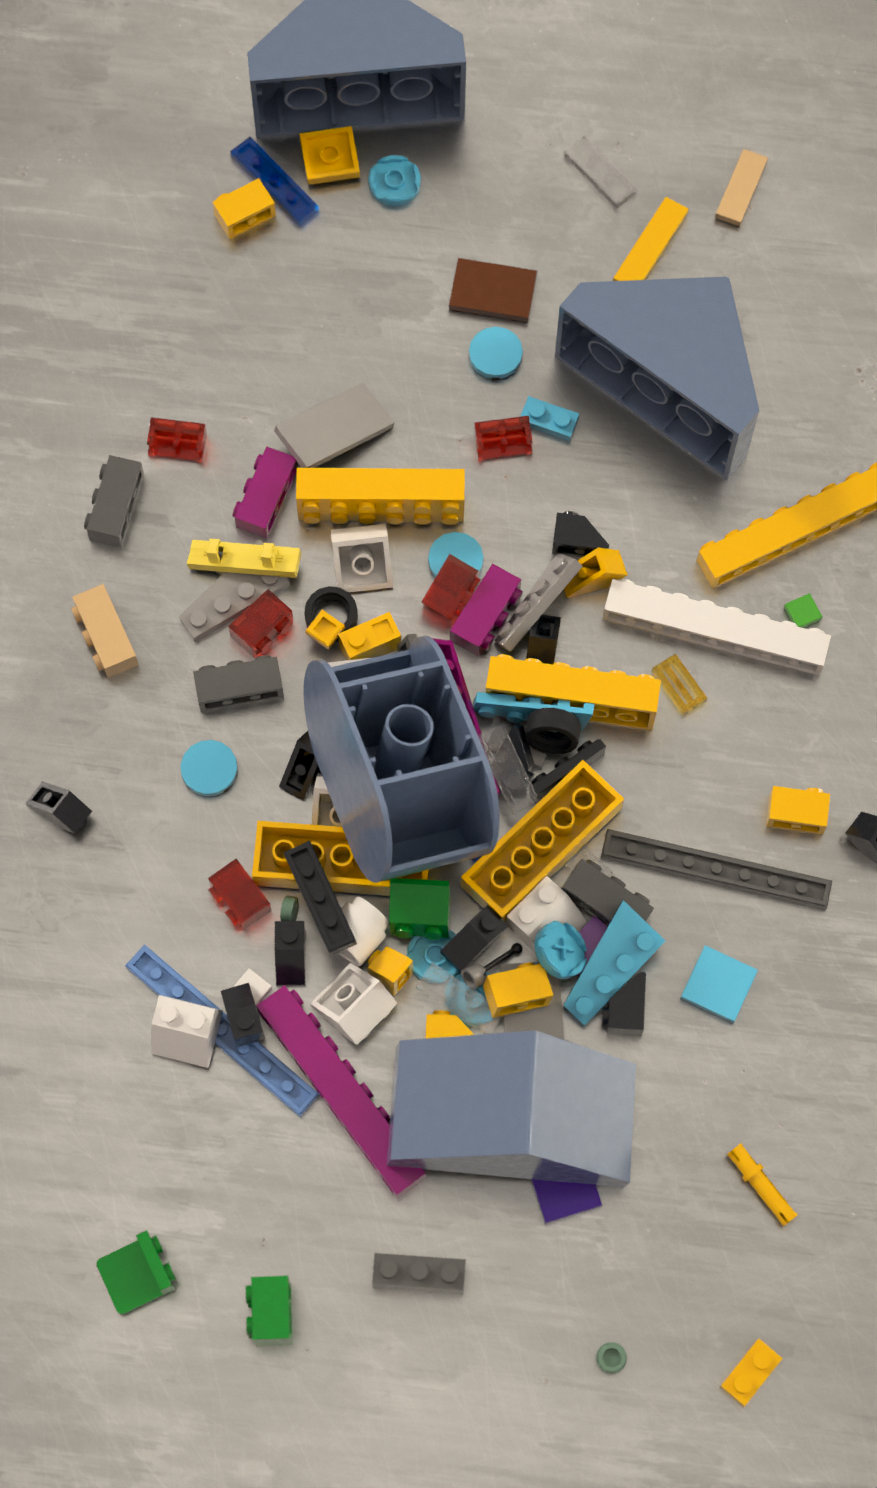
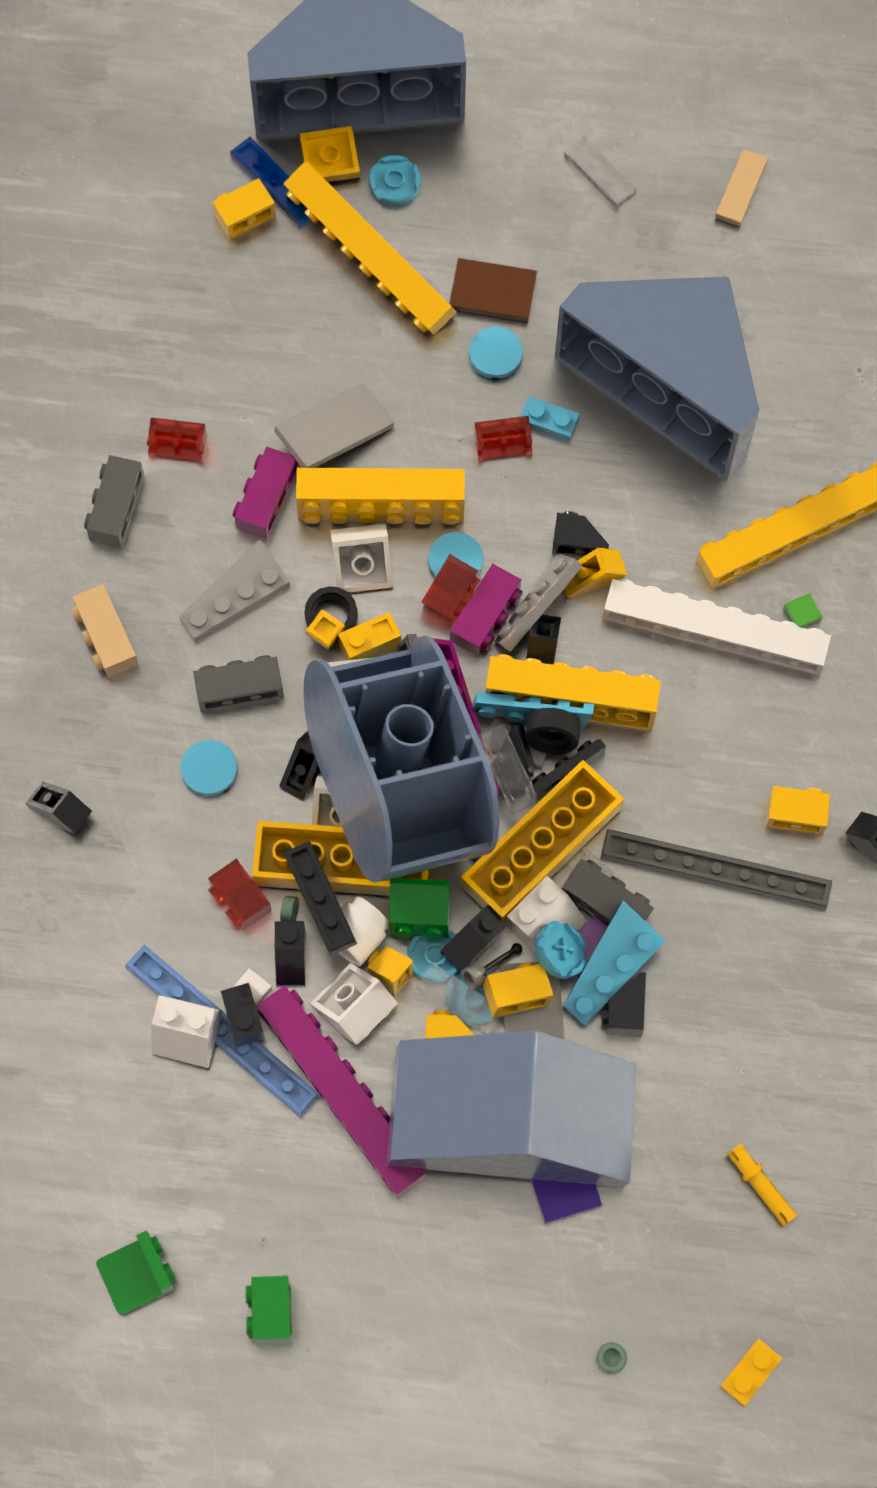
(244, 558): light yellow hinge -> none
(261, 623): clear red brick -> none
(370, 248): none -> yellow brick
(418, 1273): dark grey brick -> none
(652, 241): yellow tile -> none
(692, 703): clear yellow tile -> none
(719, 984): medium azure tile -> none

